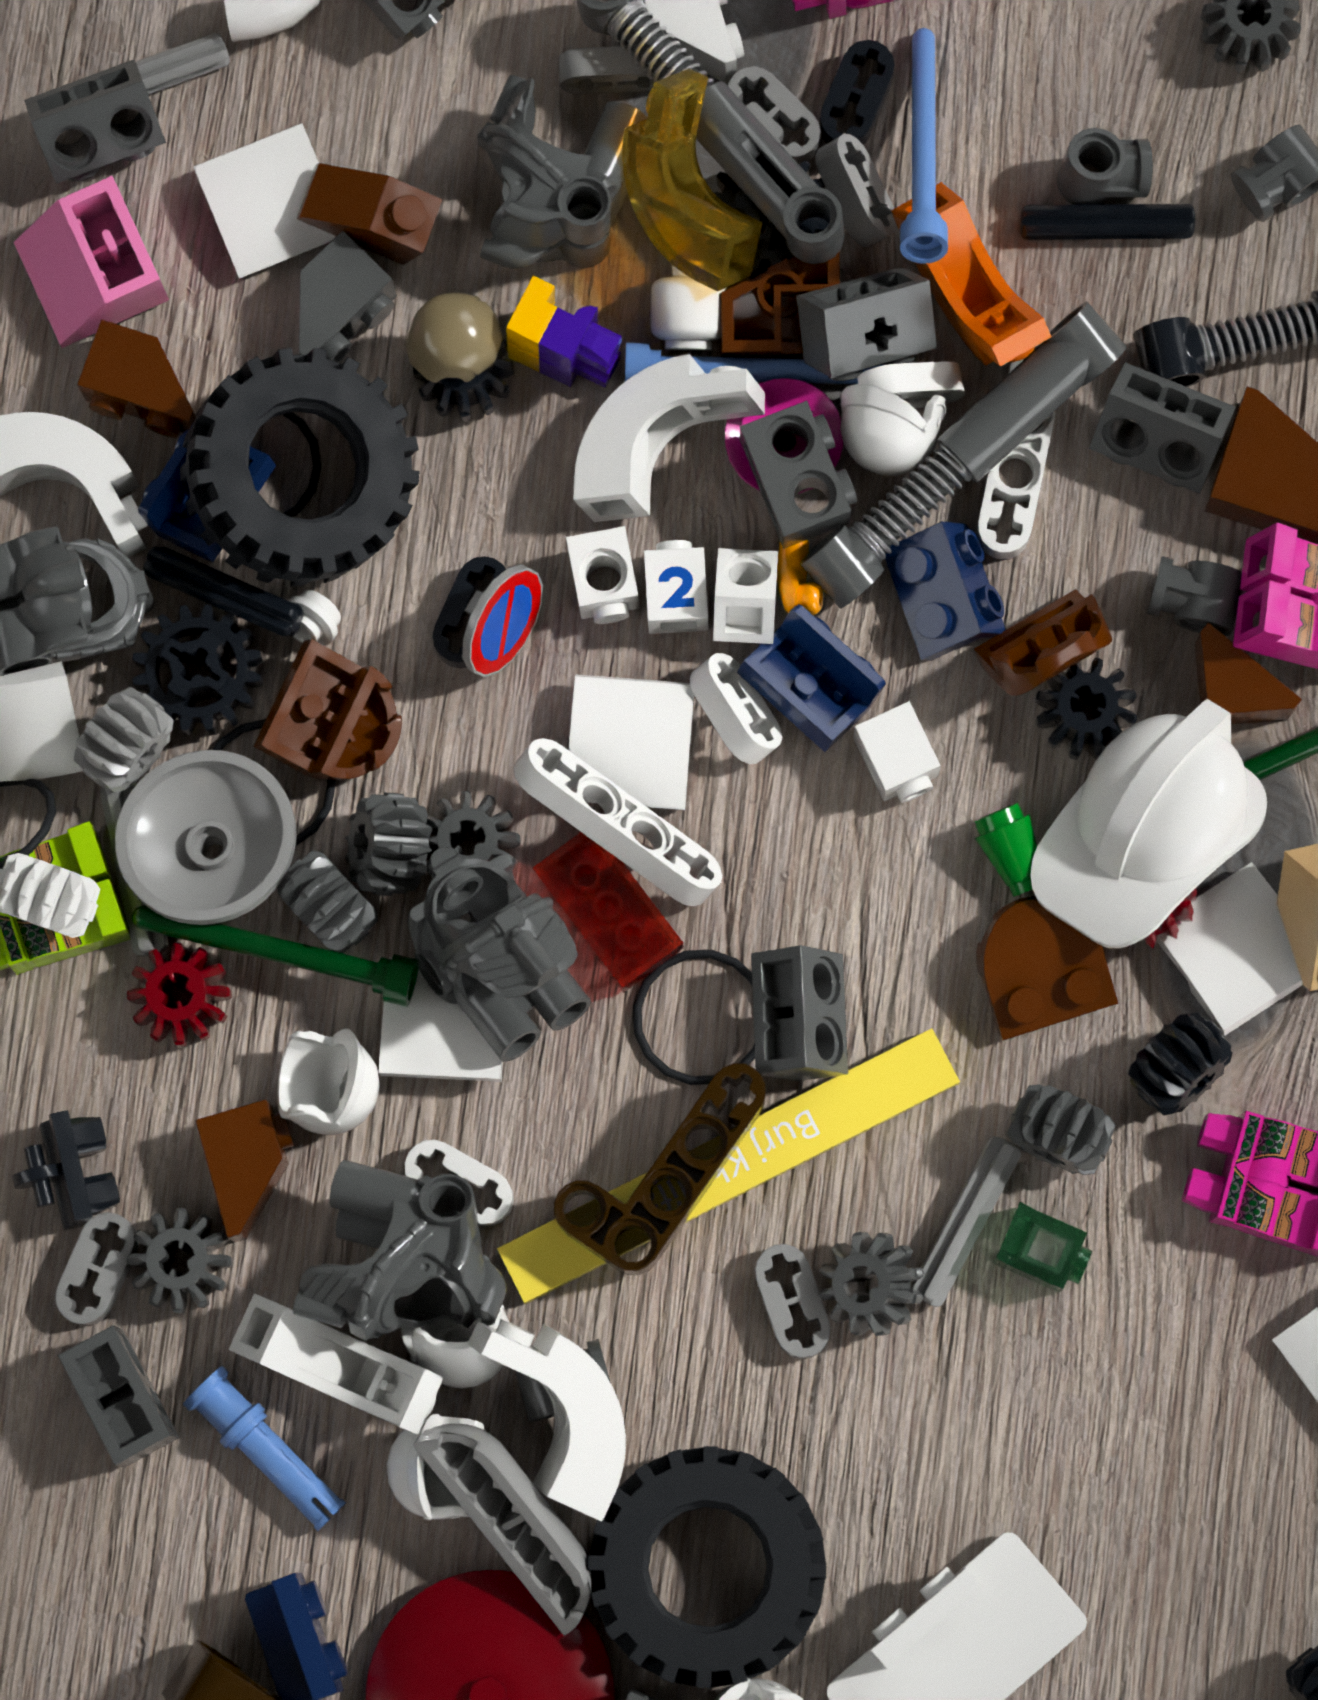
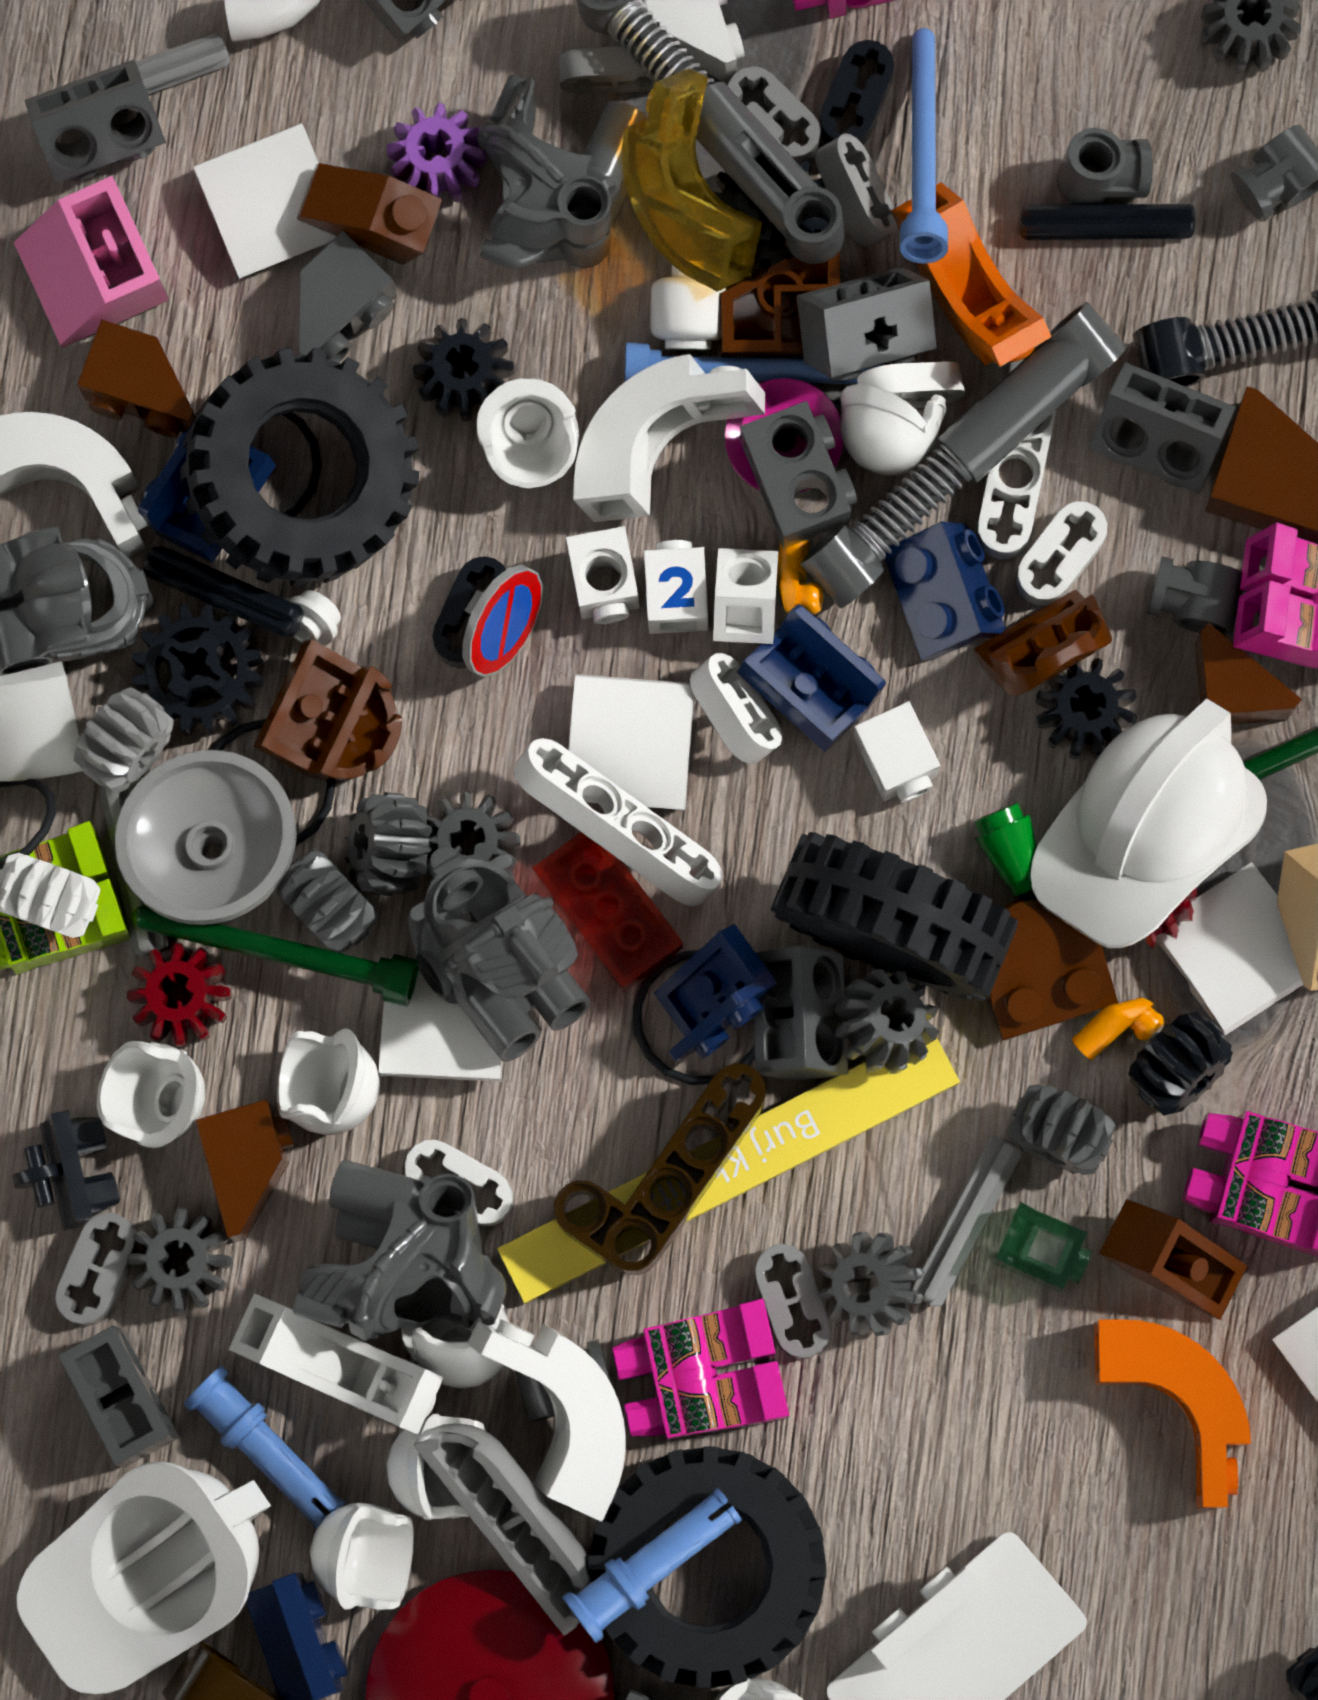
(142, 1575): none -> white piece
(150, 1093): none -> white helmet
(363, 1555): none -> white helmet
(433, 135): none -> medium lavender gear
(453, 337): dark tan hair -> none
(528, 432): none -> white helmet
(561, 342): dark purple hips -> none
(626, 1582): none -> medium blue pin
(685, 1377): none -> dark pink hips
(715, 991): none -> dark blue bracket
(886, 1021): none -> dark grey gear
(894, 915): none -> black tyre
(1072, 561): none -> white beam
(1113, 1021): none -> light orange arm
(1173, 1258): none -> reddish brown slope
(1187, 1373): none -> orange arch

